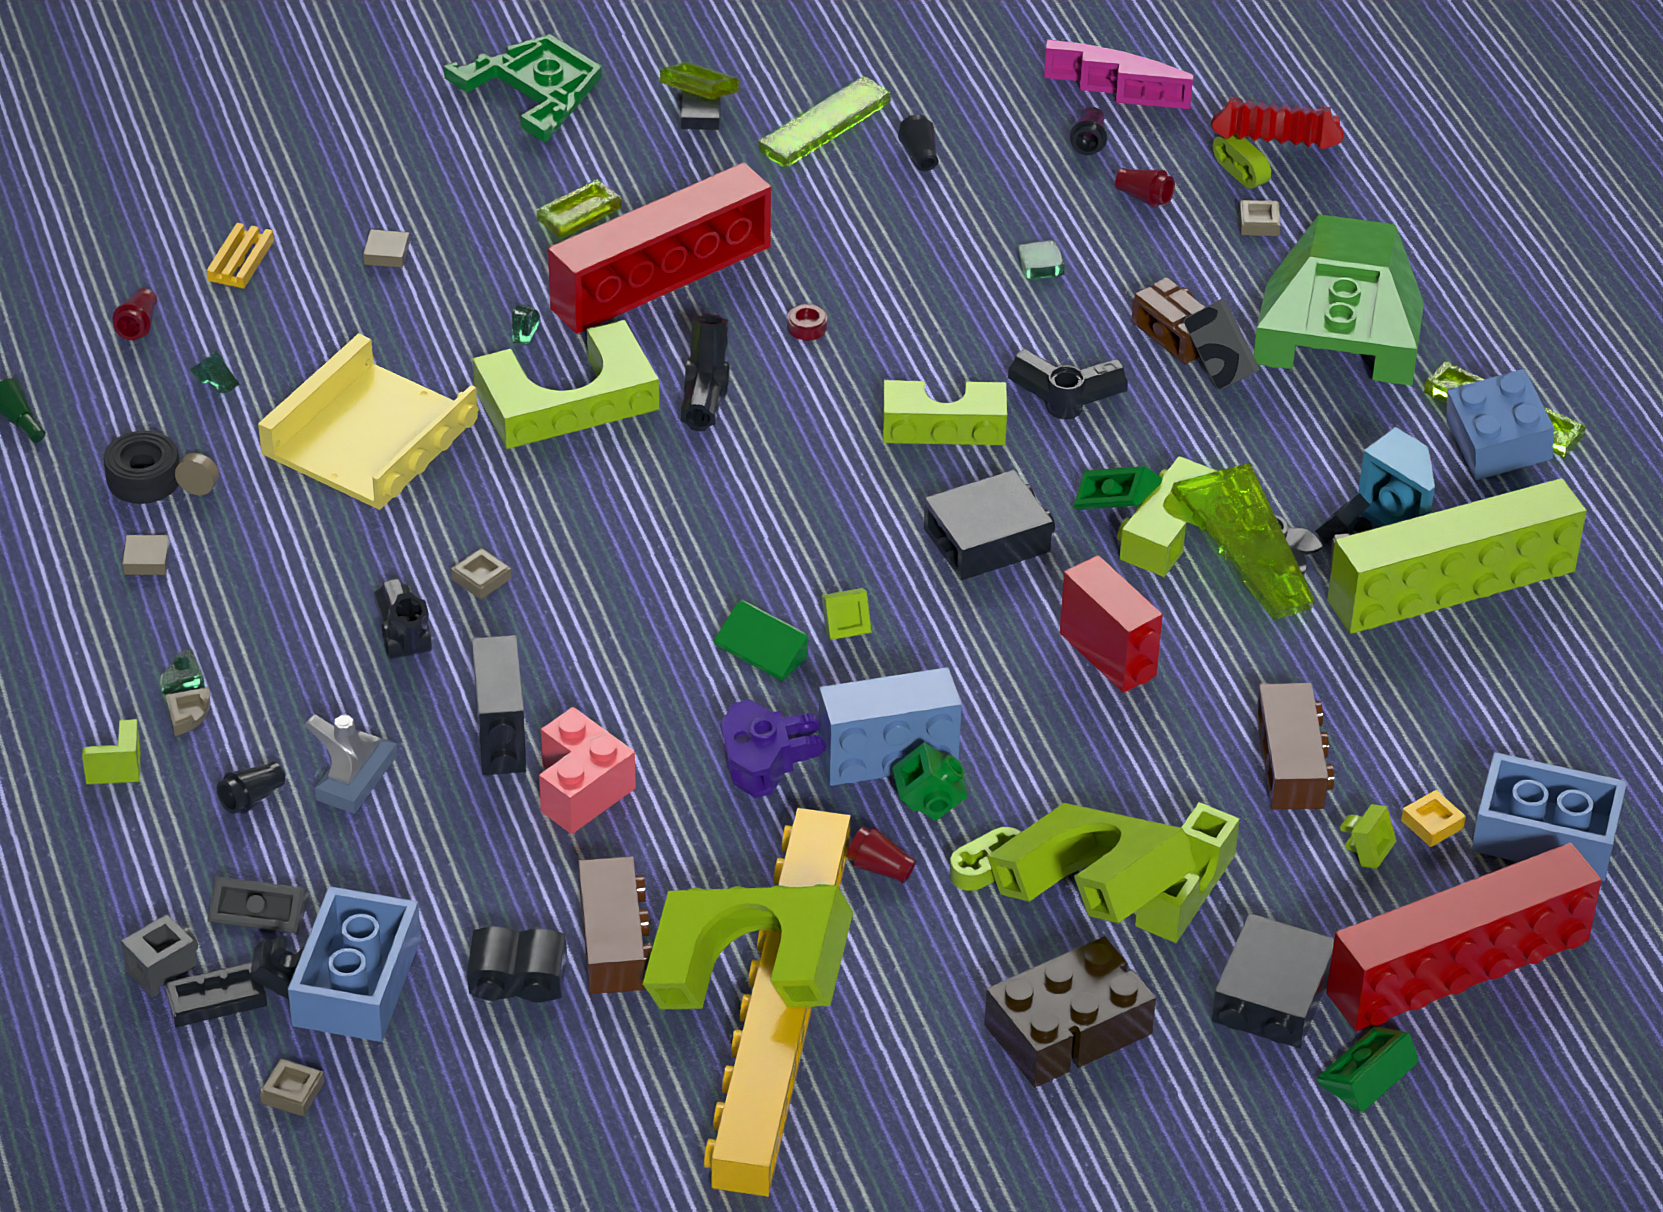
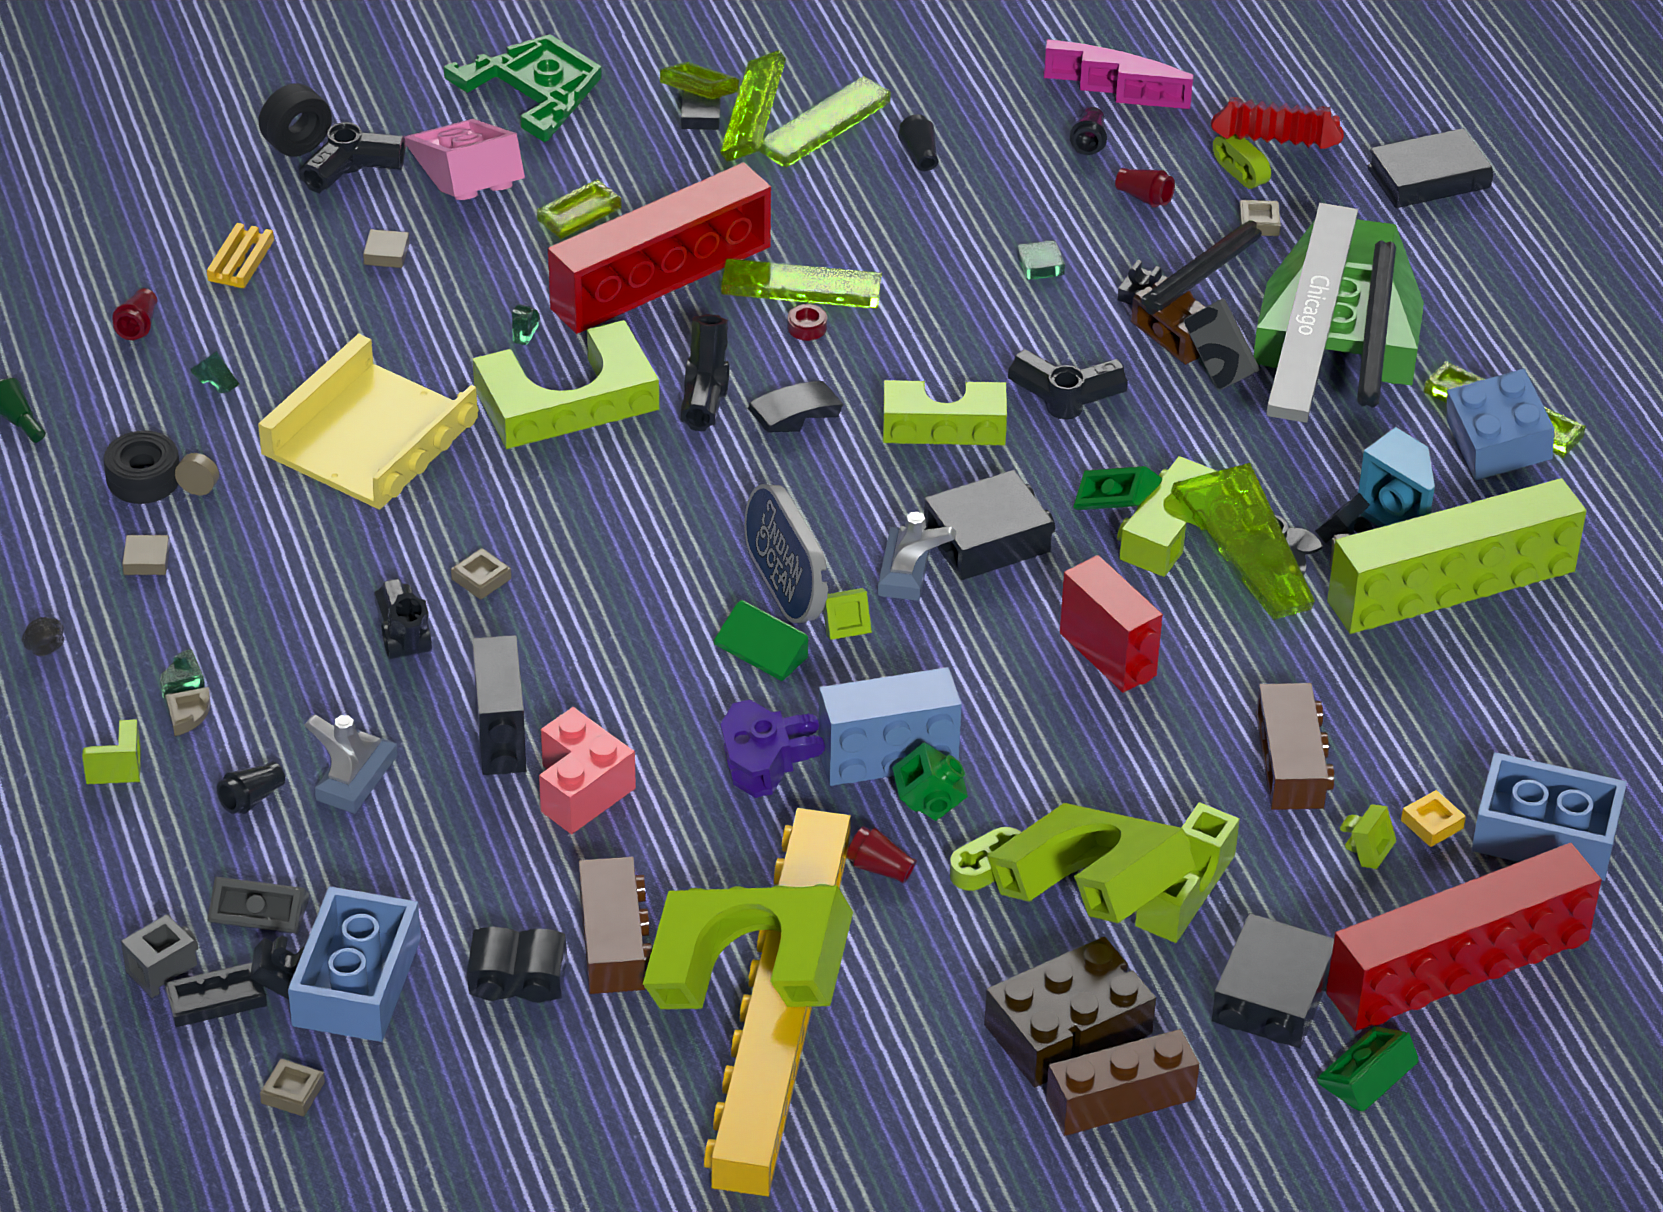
(43, 636): none -> clear smoke plate
(283, 108): none -> black tyre
(347, 153): none -> black piece
(468, 157): none -> bright pink slope
(753, 106): none -> clear neon green tile
(785, 553): none -> tile
(790, 406): none -> slope
(801, 283): none -> clear neon green tile
(908, 556): none -> piece
(1122, 1082): none -> reddish brown brick
(1138, 280): none -> black tile
(1201, 267): none -> black axle
(1312, 313): none -> tile
(1376, 324): none -> black axle
(1430, 168): none -> piece

